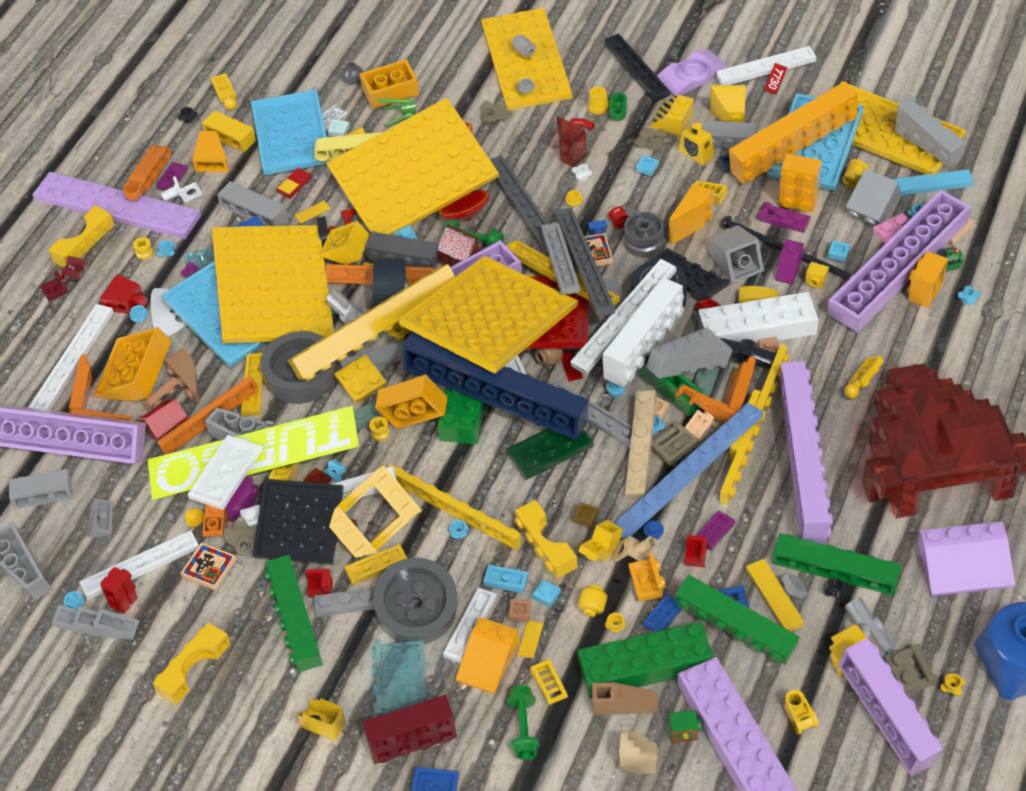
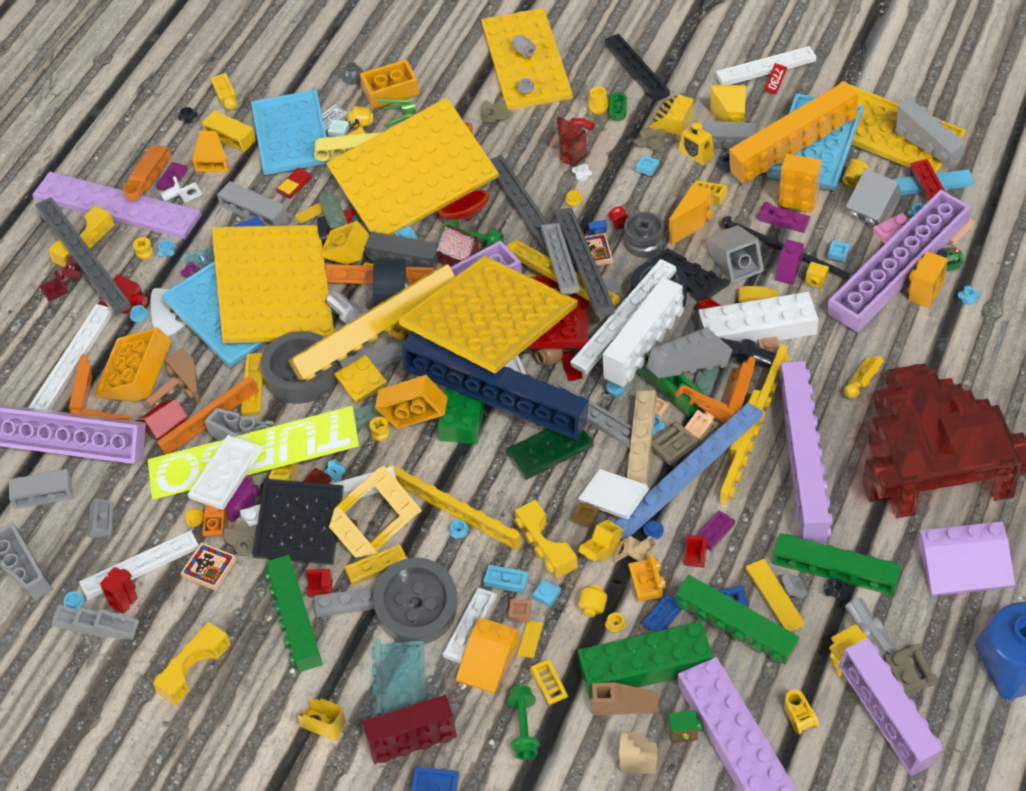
(83, 256): none -> dark grey plate
(332, 210): none -> sand green plate
(360, 117): none -> yellow head
(613, 494): none -> white tile
(692, 72): lavender slope -> none
(926, 178): none -> red plate
(952, 679): yellow plate -> none

